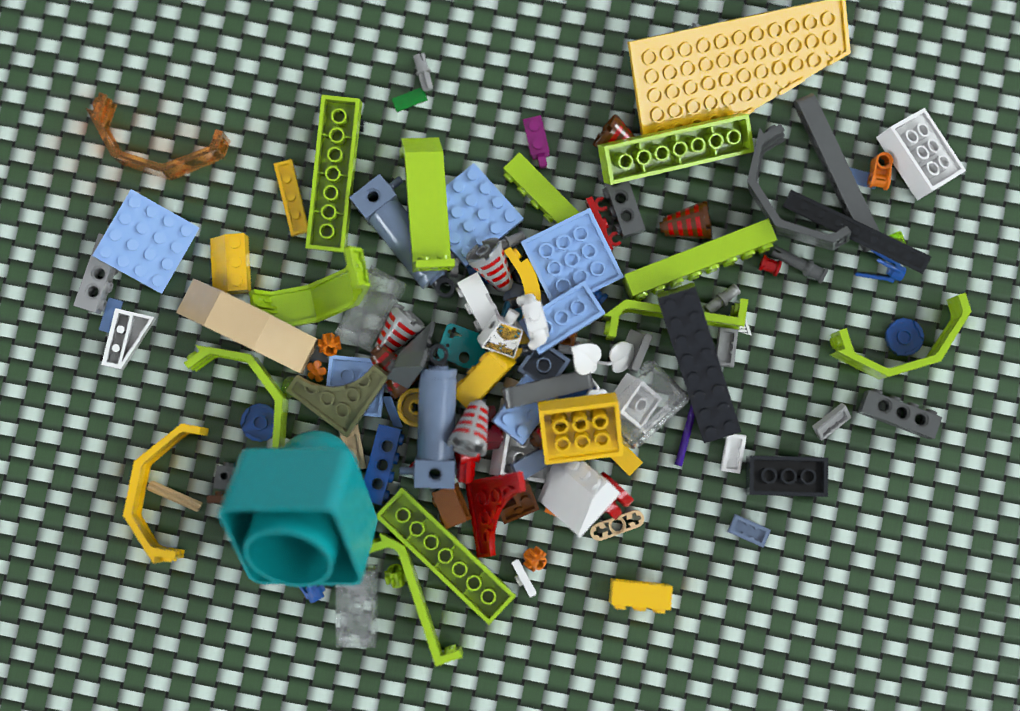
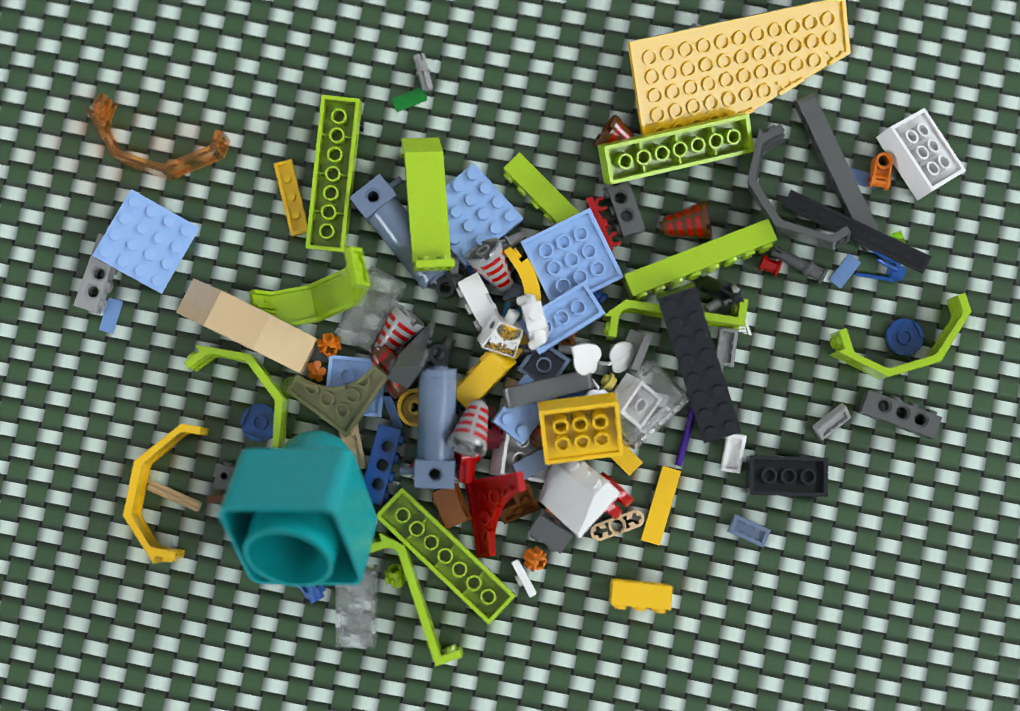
(124, 337): white wedge -> none
(231, 263): yellow slope -> none
(466, 343): teal axle -> none
(537, 140): magenta hinge -> none
(550, 531): none -> dark grey brick
(608, 381): none -> light yellow plate
(660, 505): none -> yellow tile
(720, 290): none -> black wheel
(844, 271): none -> medium blue sticker

